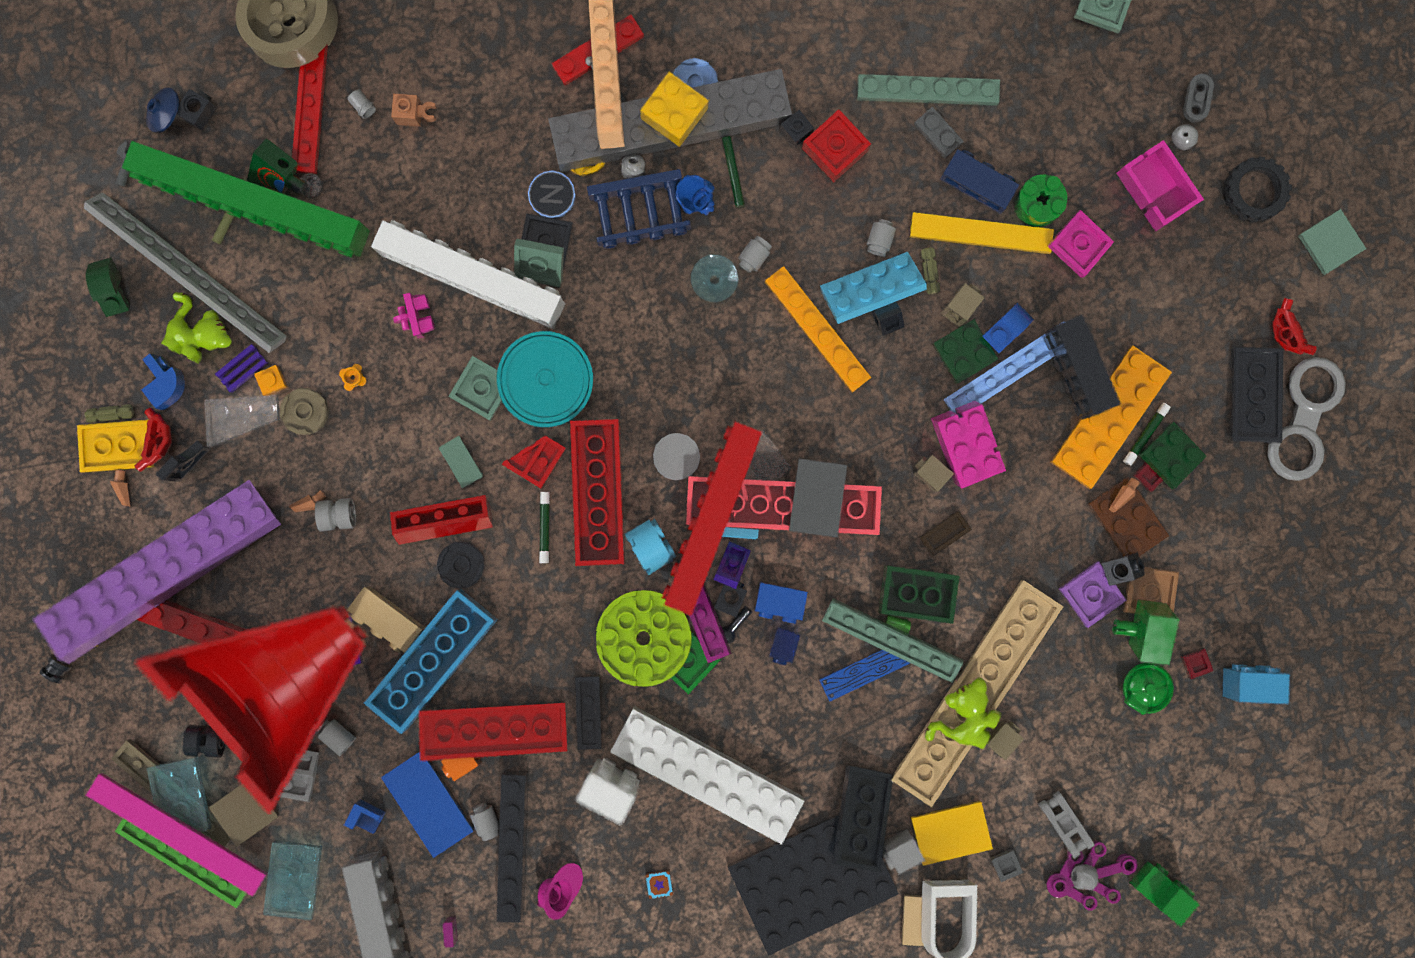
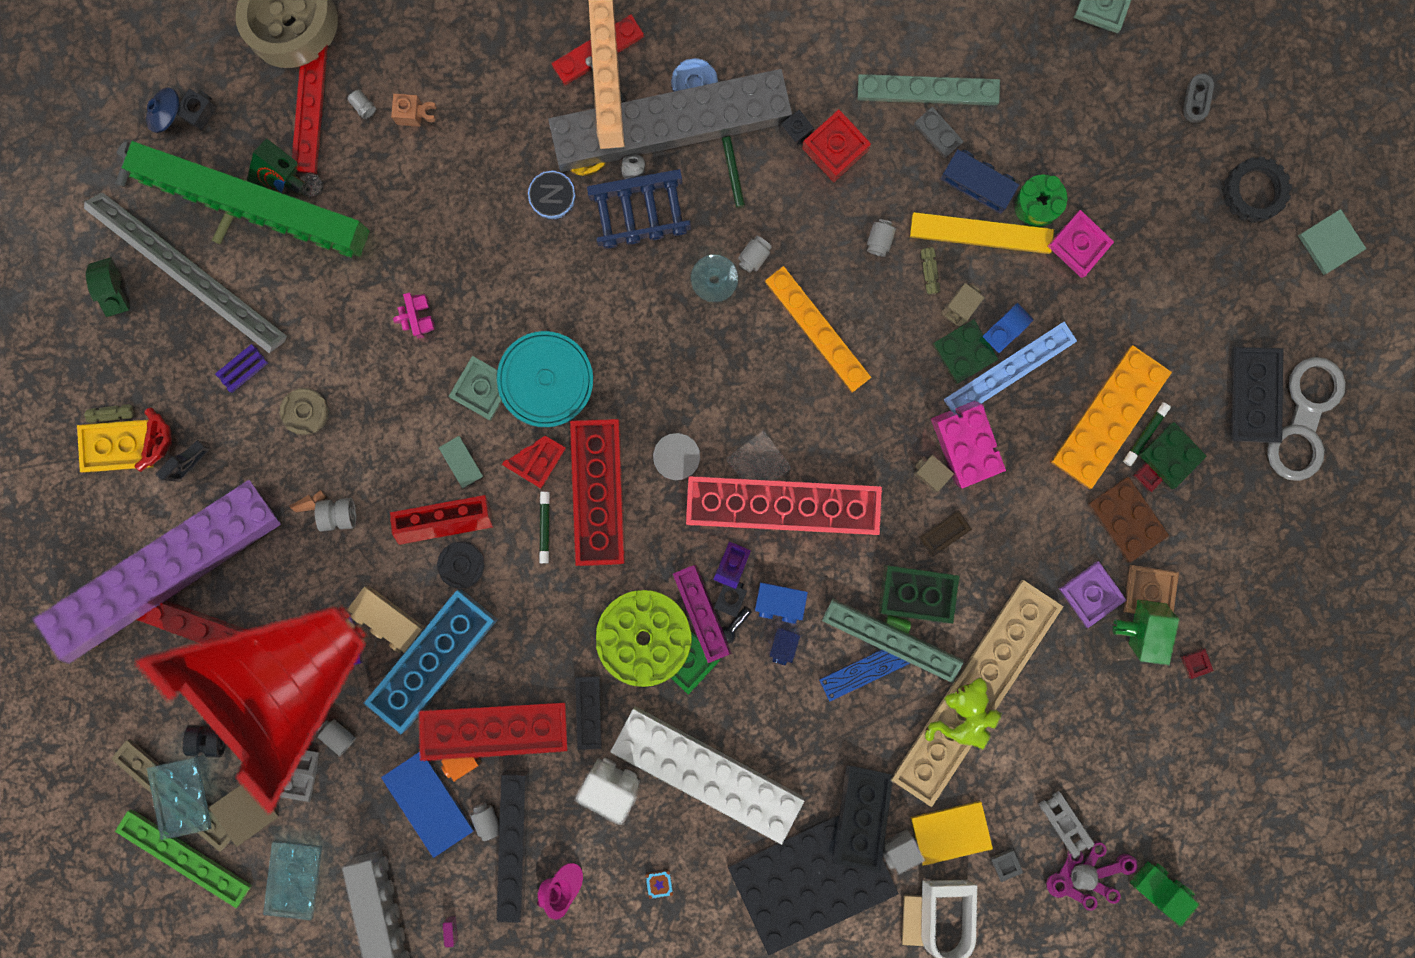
(55, 669): black wheel -> none
(120, 487): nougat bar -> none
(168, 383): blue brick -> none
(176, 834): dark pink tile -> none
(207, 332): lime animal -> none
(236, 416): clear wing -> none
(270, 380): light orange plate -> none
(346, 375): light orange plate -> none
(365, 816): blue panel -> none
(468, 274): white brick -> none
(538, 262): sand green plate -> none
(548, 232): black tile -> none
(649, 547): medium azure brick -> none
(674, 109): yellow brick -> none
(695, 194): blue hair -> none
(713, 517): red brick -> none
(740, 533): medium azure tile -> none
(818, 498): dark grey tile -> none
(873, 287): medium azure plate -> none
(888, 318): black brick -> none
(1004, 739): dark tan brick -> none
(1081, 367): black brick -> none
(1114, 569): black brick -> none
(1125, 494): nougat bar -> none
(1148, 688): green piece -> none
(1159, 185): dark pink piece -> none
(1183, 142): light grey piece -> none
(1256, 684): dark azure brick -> none
(1289, 331): red piece -> none

